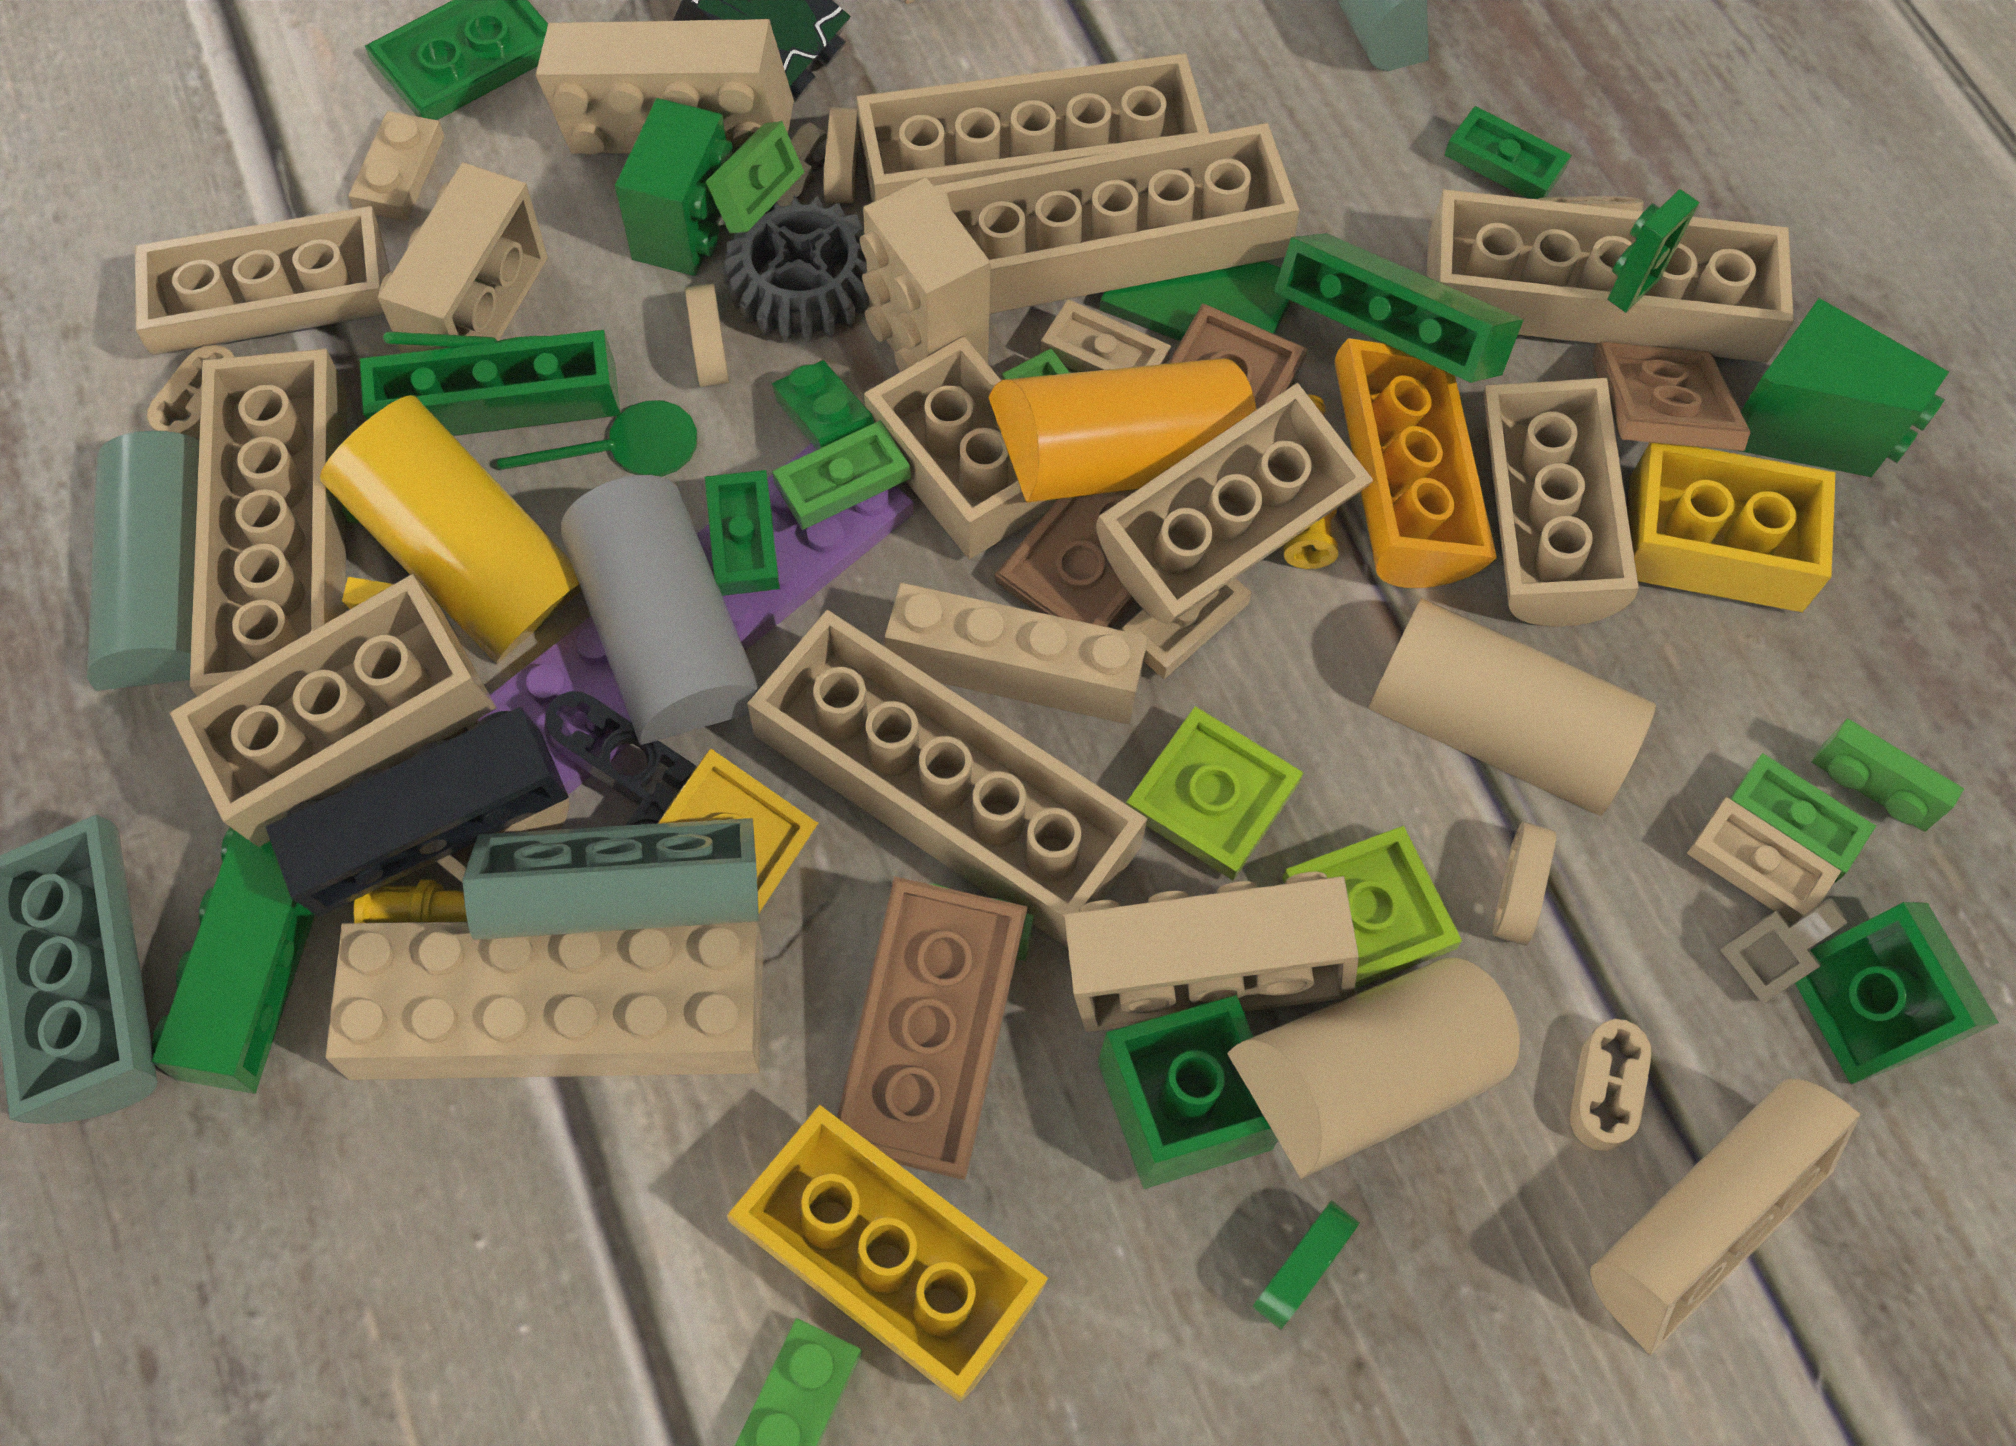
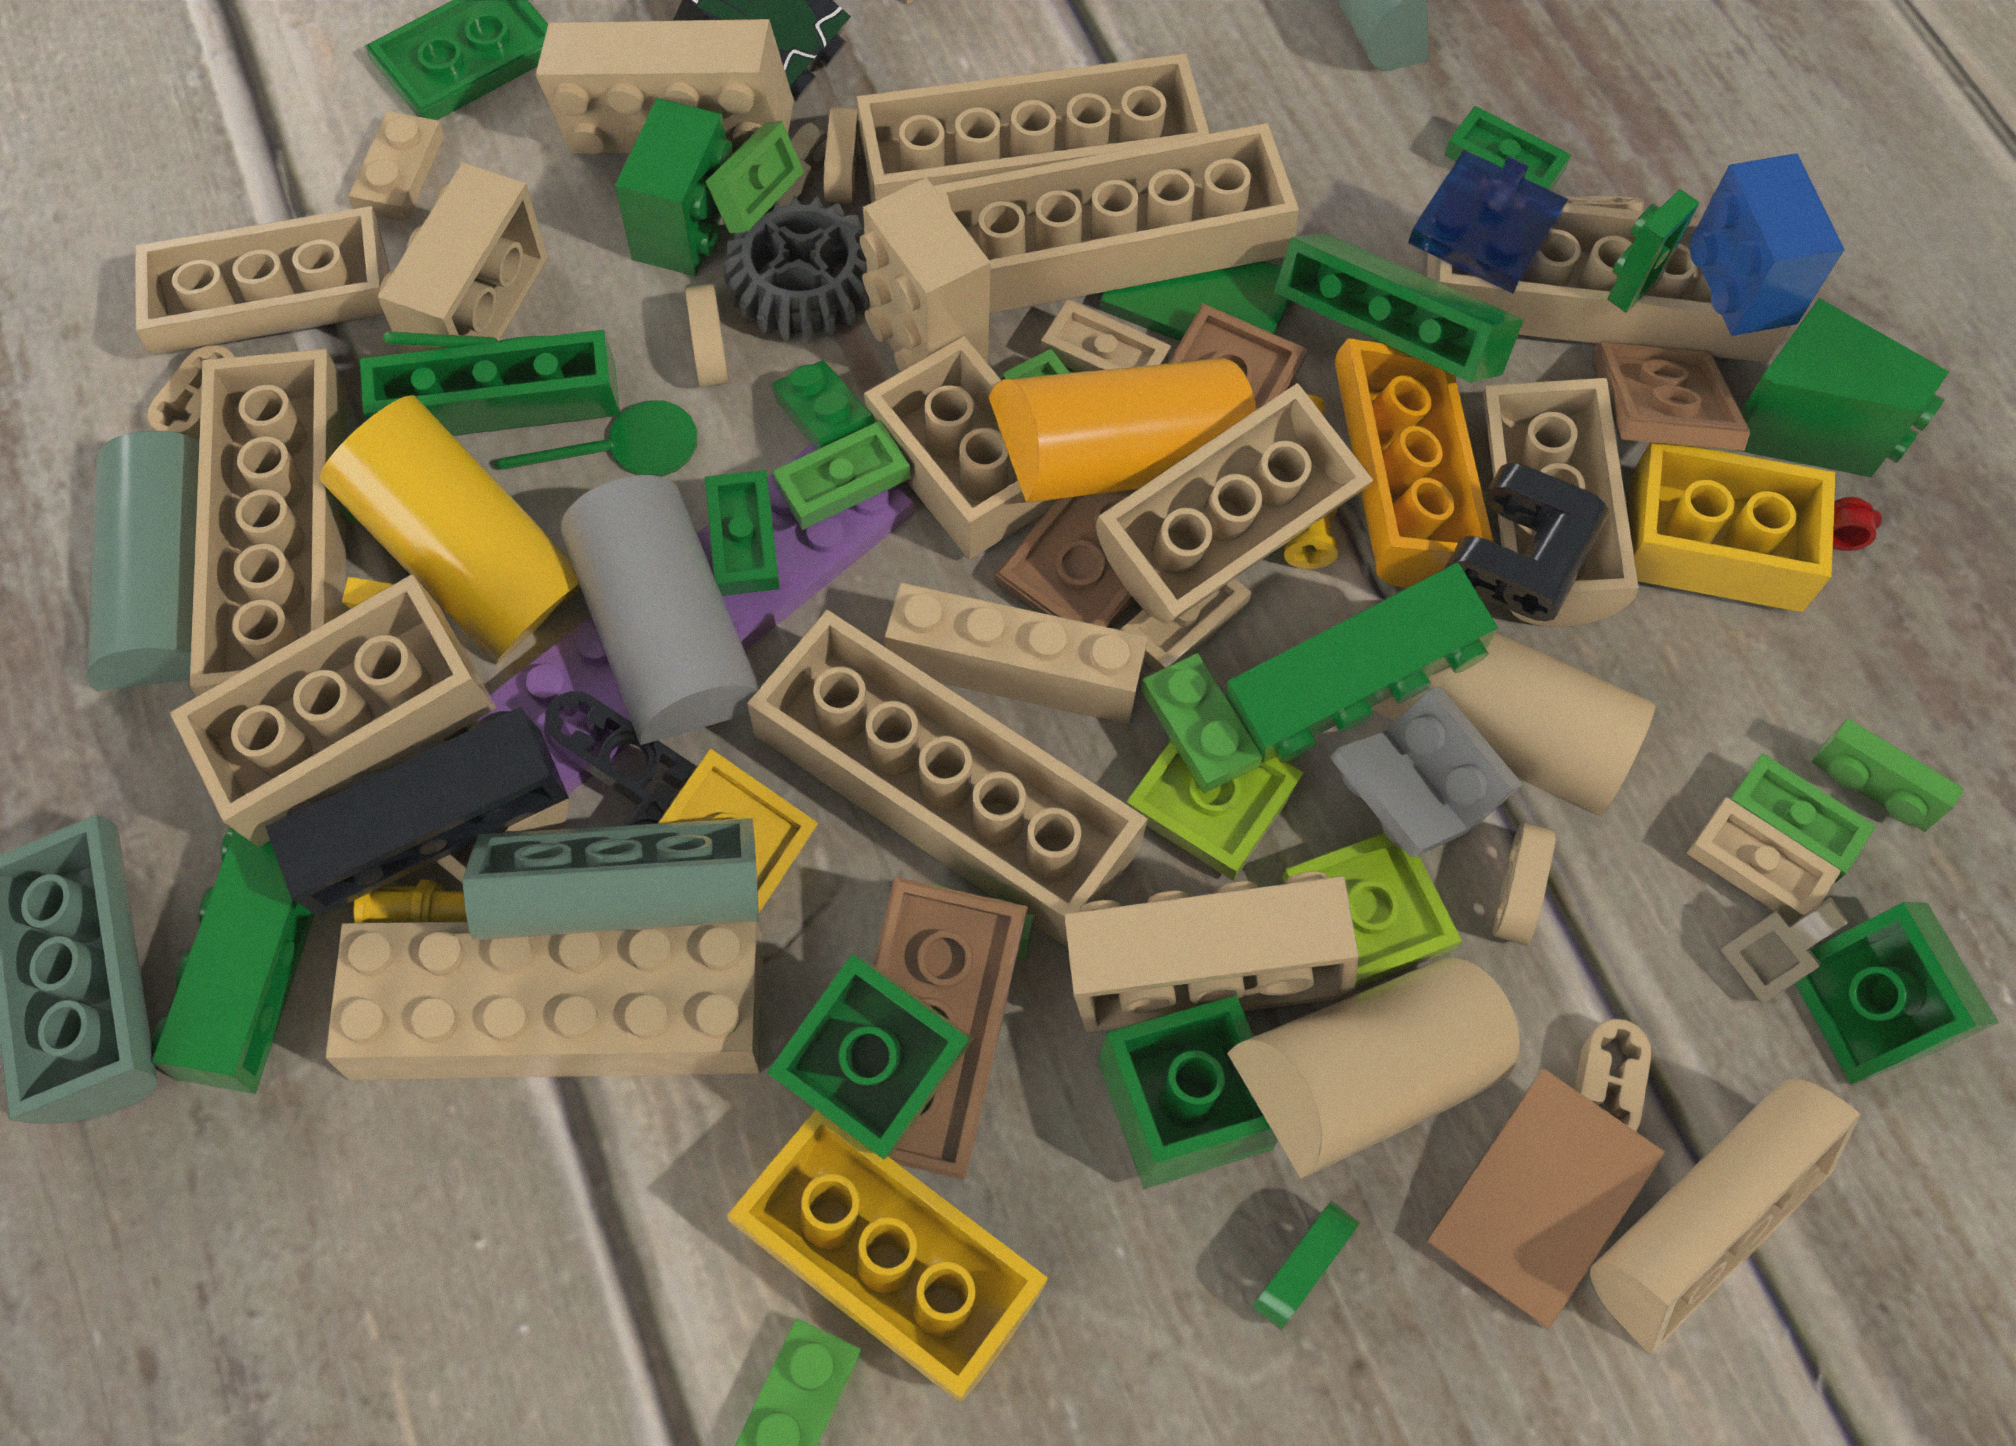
(870, 1056): none -> green brick
(1201, 723): none -> bright green plate
(1362, 663): none -> green brick
(1427, 774): none -> light grey bracket
(1488, 220): none -> clear blue hinge
(1545, 1198): none -> medium nougat tile
(1566, 530): none -> black connector
(1764, 244): none -> blue brick
(1854, 524): none -> red plate

